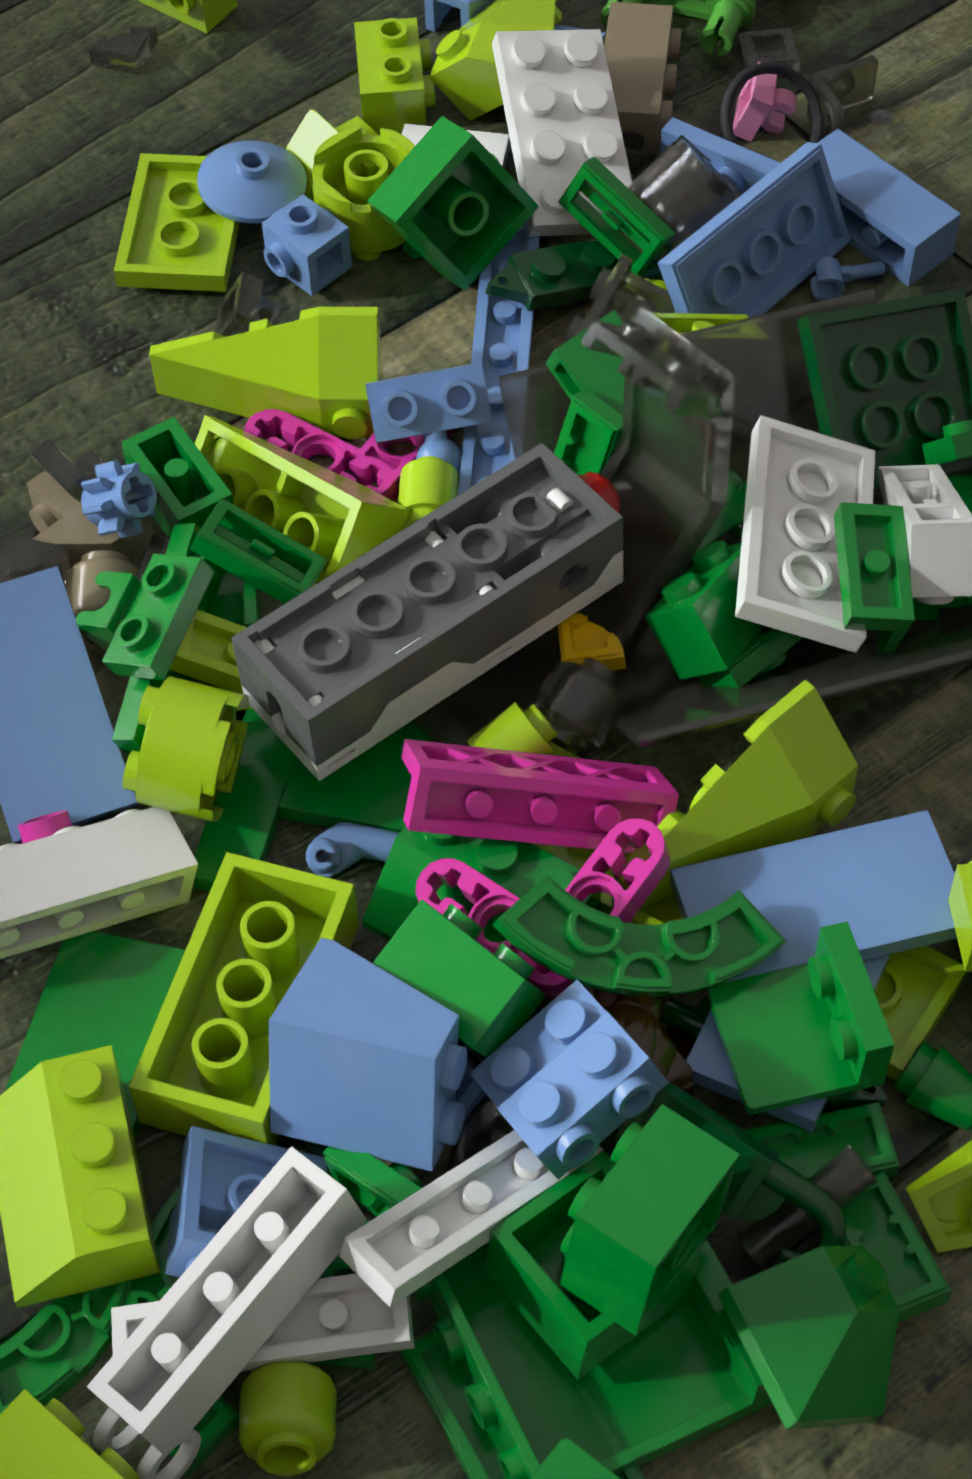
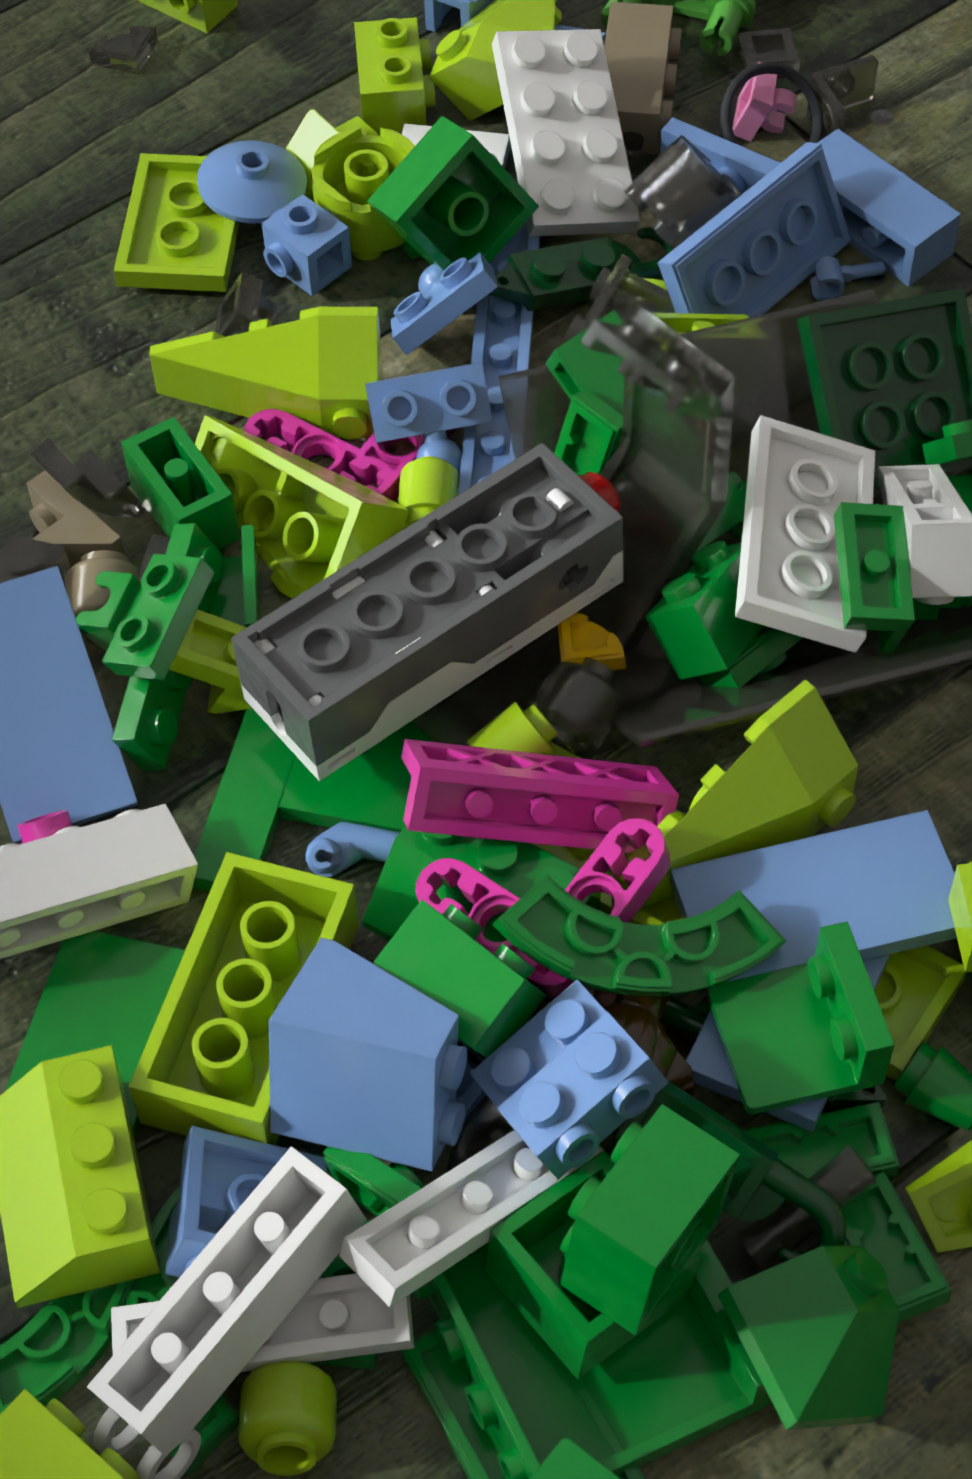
(118, 498): medium blue gear -> none
(187, 747): lime brick -> none
(255, 560): green tile -> none
(441, 300): none -> medium blue plate
(620, 211): green tile -> none

